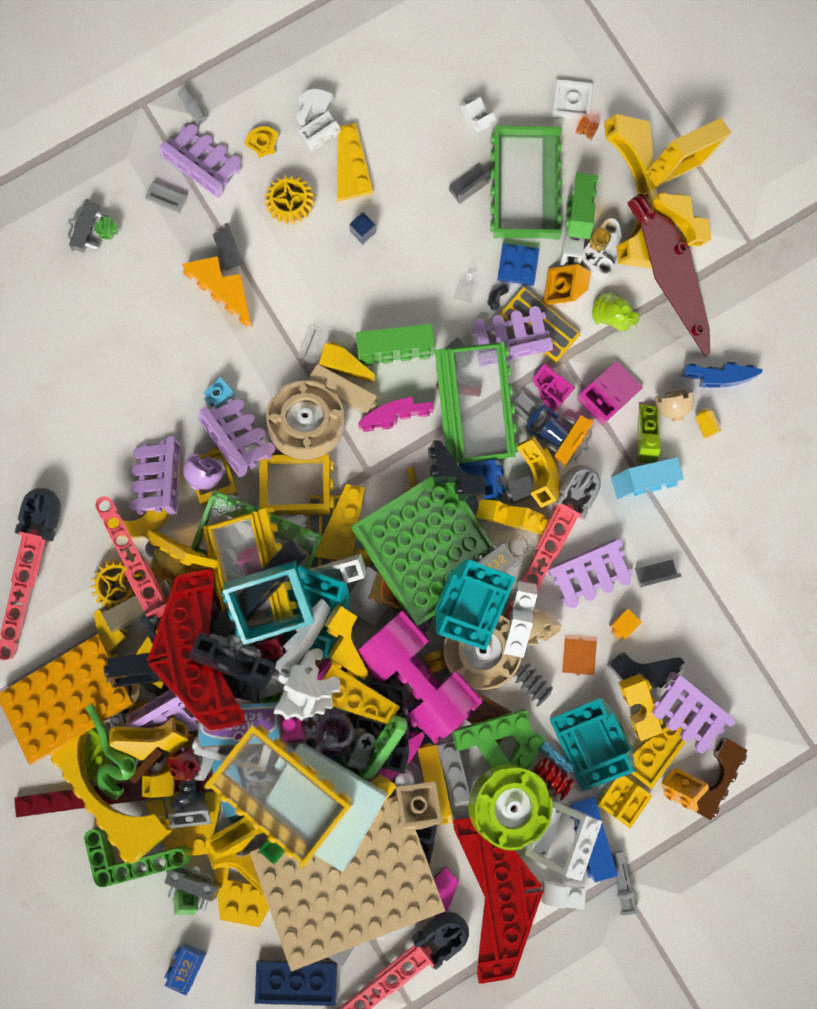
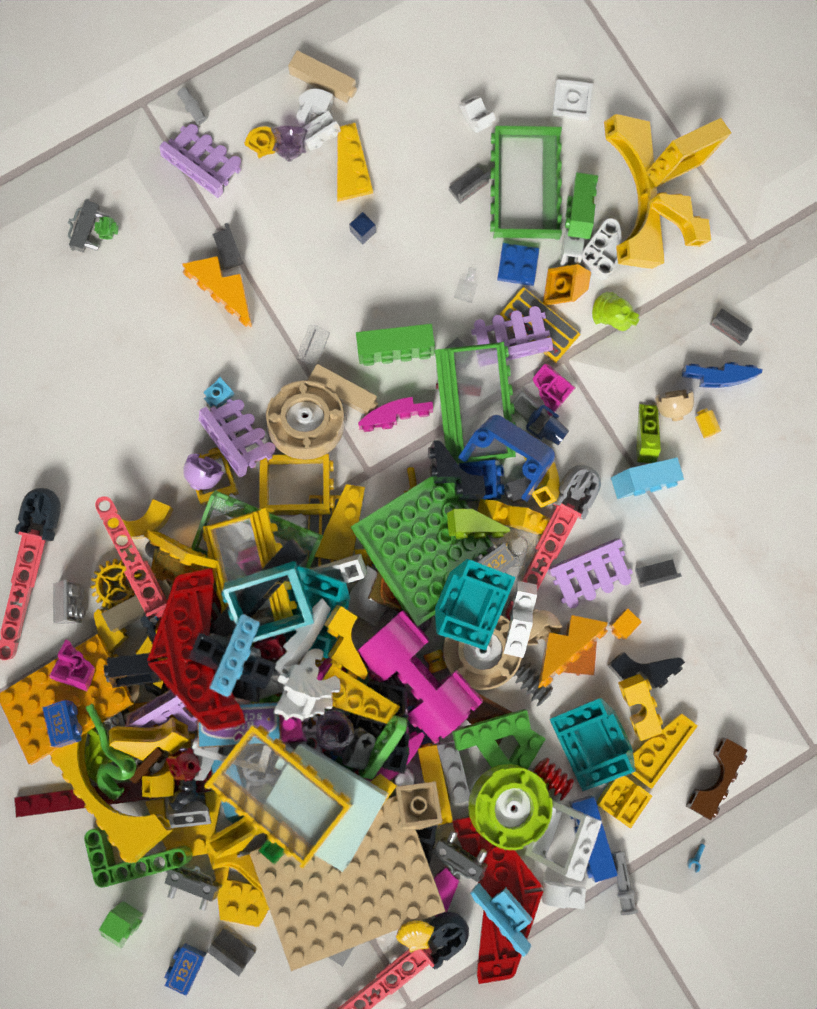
(62, 723): none -> blue brick
(67, 602): none -> light grey slope
(72, 668): none -> dark pink slope
(121, 924): none -> bright green wedge
(166, 197): light grey tile -> none
(168, 477): lavender fence -> none
(185, 903): bright green slope -> none
(231, 951): none -> flat silver panel
(235, 655): none -> medium azure bracket
(281, 200): yellow gear -> none
(289, 141): none -> clear purple helmet
(308, 985): dark blue plate -> none
(322, 76): none -> tan brick
(342, 362): yellow slope -> none
(415, 935): none -> yellow animal
(457, 857): none -> dark grey piece
(472, 523): none -> lime slope
(495, 295): black arm -> none
(506, 914): none -> medium azure bracket
(538, 454): none -> blue windscreen
(556, 758): medium azure axle -> none
(562, 649): none -> light orange slope
(576, 436): light orange piece -> none
(587, 127): clear orange wheel -> none
(600, 235): clear yellow wheel -> none
(609, 393): dark pink slope -> none
(673, 269): dark red wing -> none
(683, 789): light orange bracket -> none
(687, 704): lavender fence -> none
(696, 859): none -> dark azure hand
(731, 327): none -> flat silver panel

